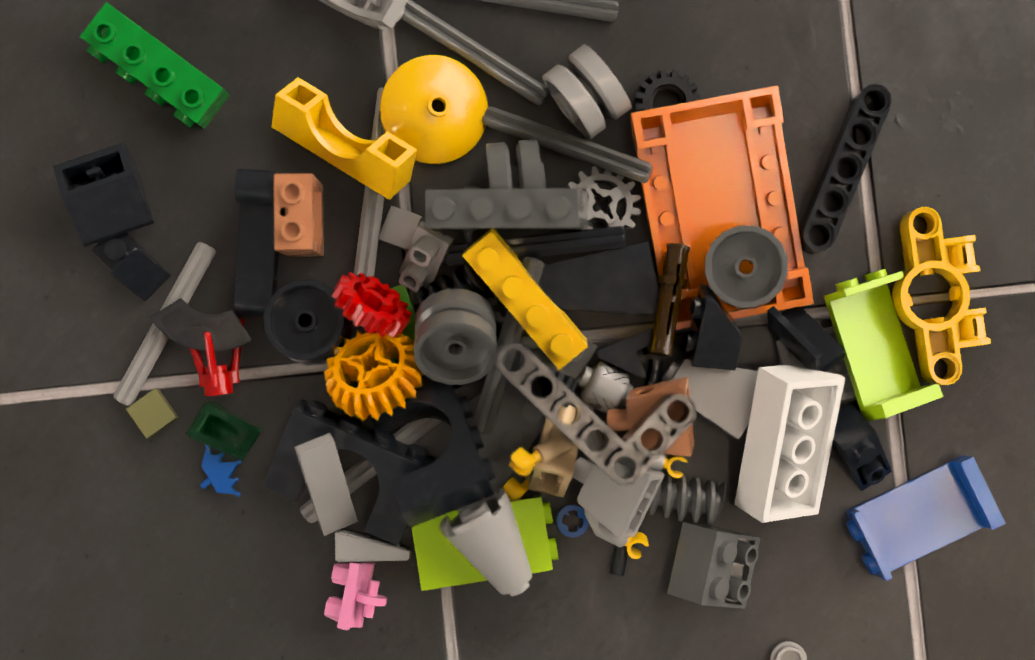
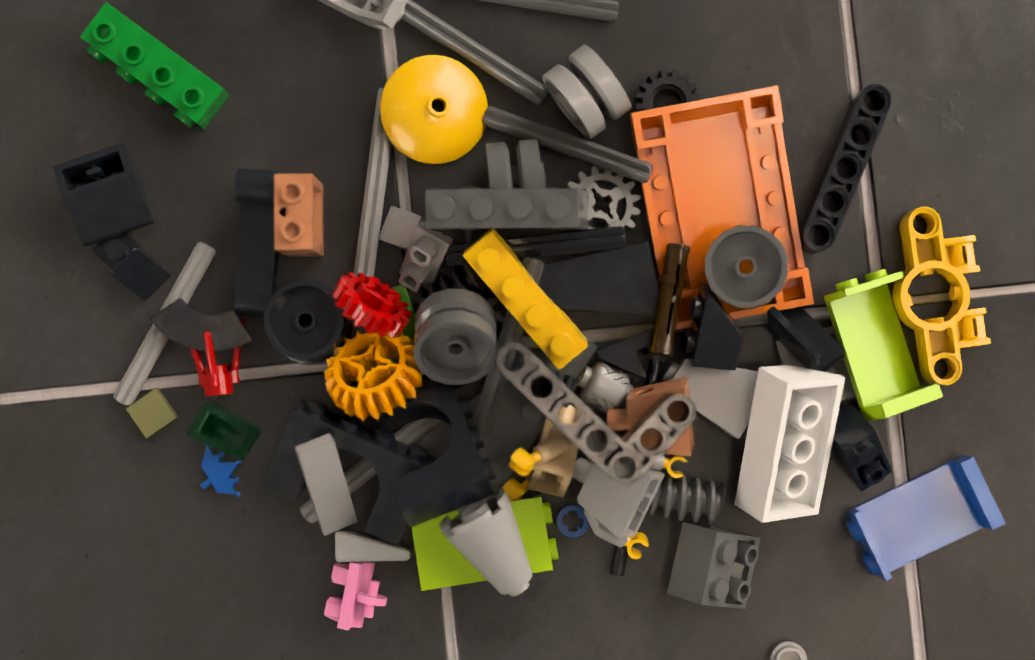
(307, 118): yellow arch -> none

